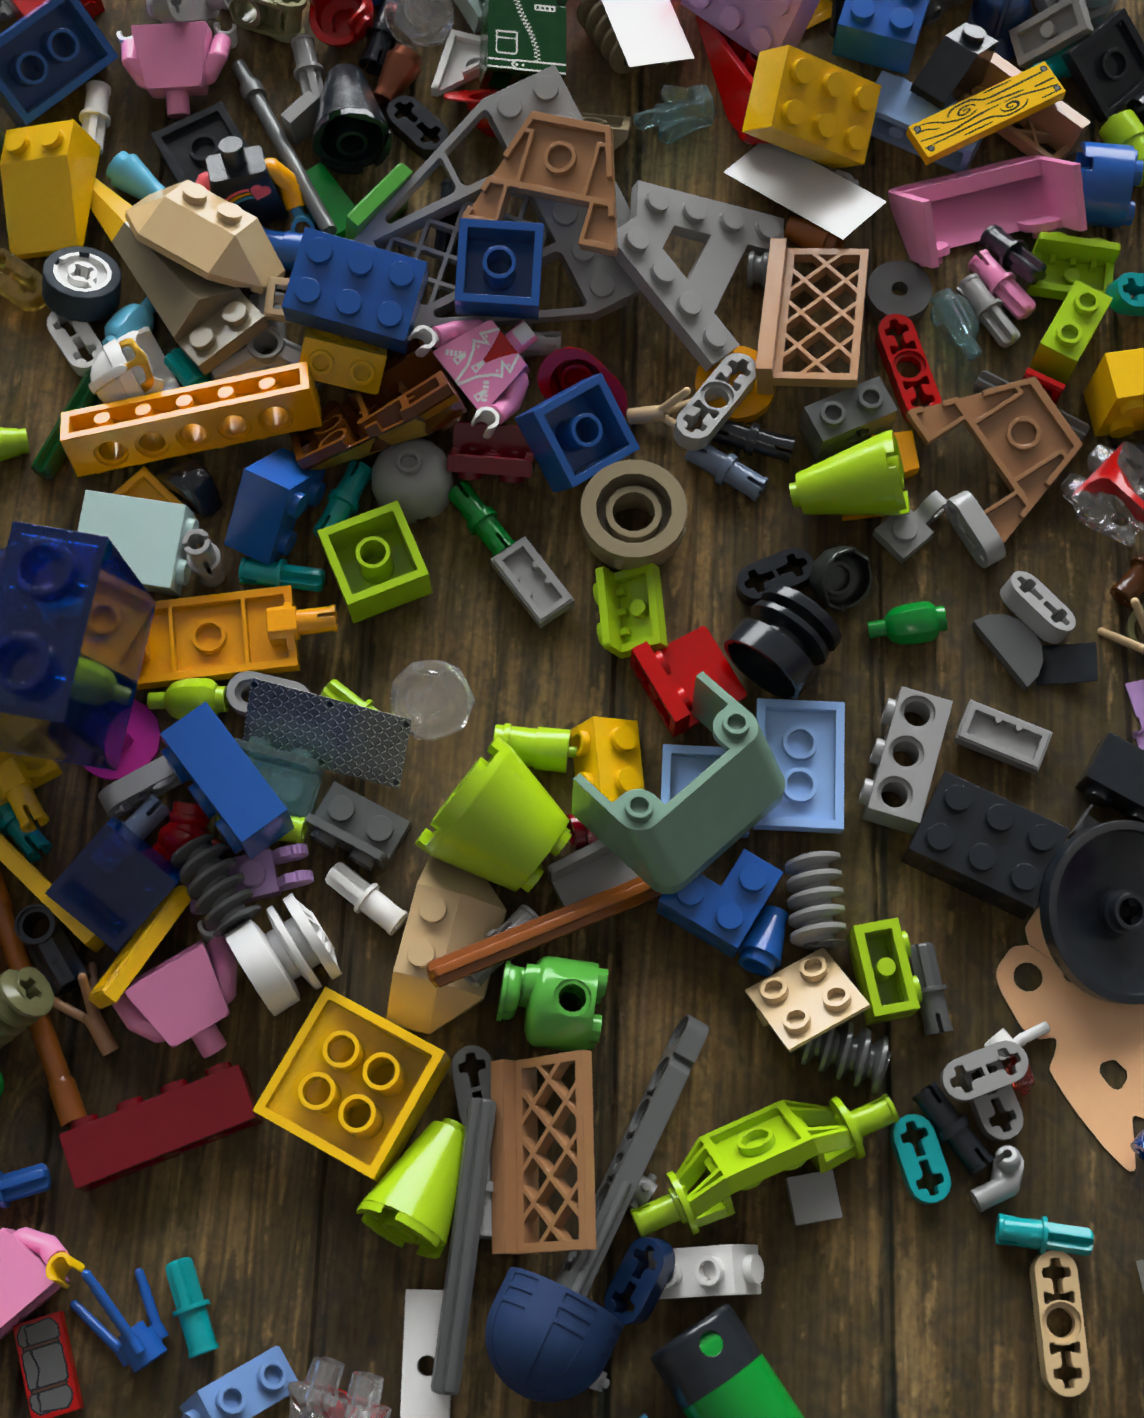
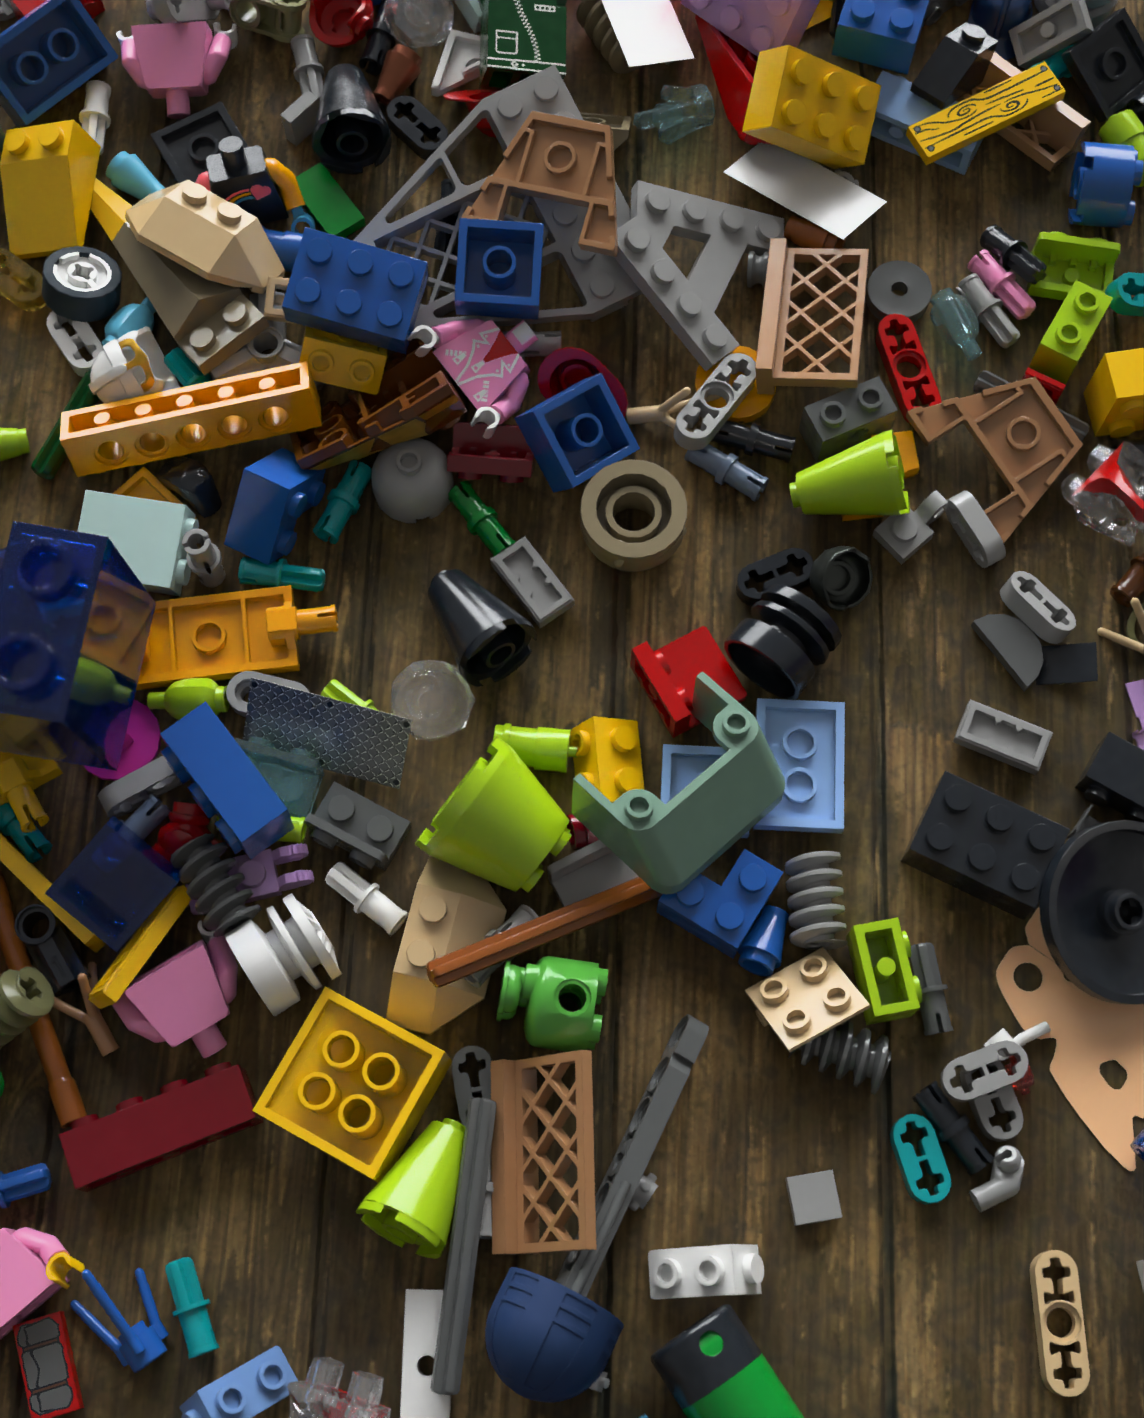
(255, 96): dark grey bar -> none
(375, 561): lime brick -> none
(376, 199): bright green tile -> none
(479, 628): none -> black cone
(630, 609): lime bracket -> none
(639, 1280): dark blue beam -> none
(756, 1149): lime plate -> none
(910, 623): green plant -> none
(921, 744): light grey brick -> none
(1016, 194): bright pink windscreen -> none
(1043, 1235): teal axle -> none

